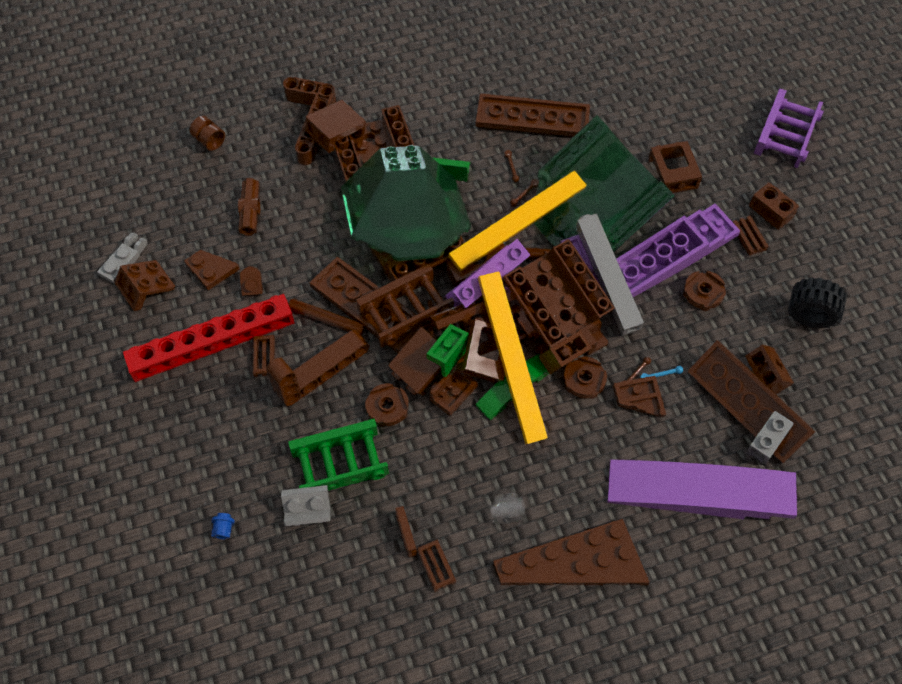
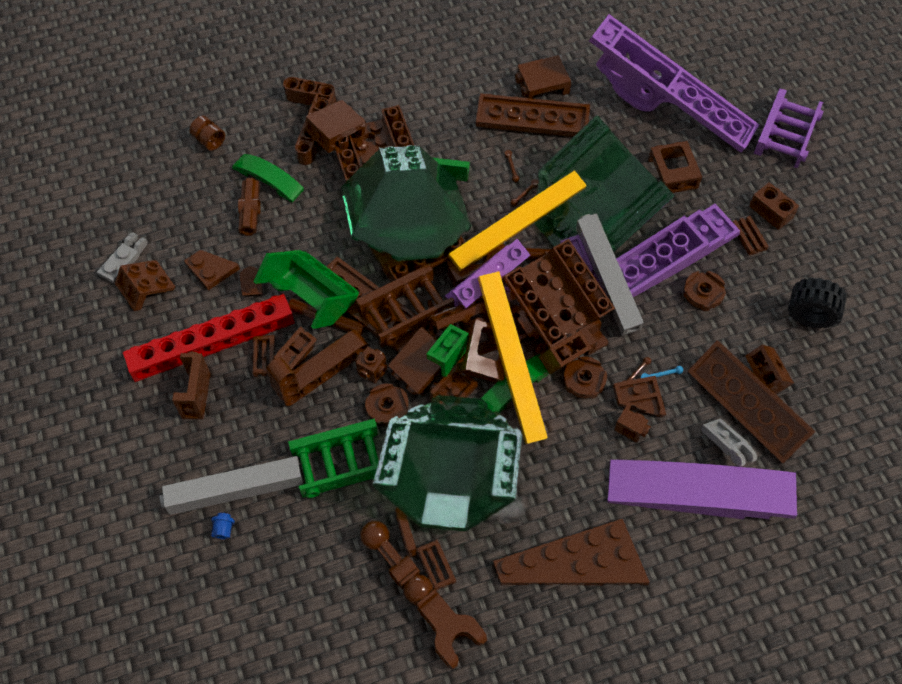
(193, 403): none -> reddish brown panel
(231, 485): none -> light grey brick
(269, 174): none -> green slope
(297, 348): none -> reddish brown brick
(306, 505): light grey bracket -> none
(310, 281): none -> green windscreen
(371, 364): none -> reddish brown brick
(420, 591): none -> reddish brown piece
(449, 463): none -> clear green windscreen
(542, 77): none -> reddish brown panel
(632, 425): none -> reddish brown brick
(673, 86): none -> medium lavender piece
(729, 442): none -> light grey hinge
(769, 437): light grey bracket -> none

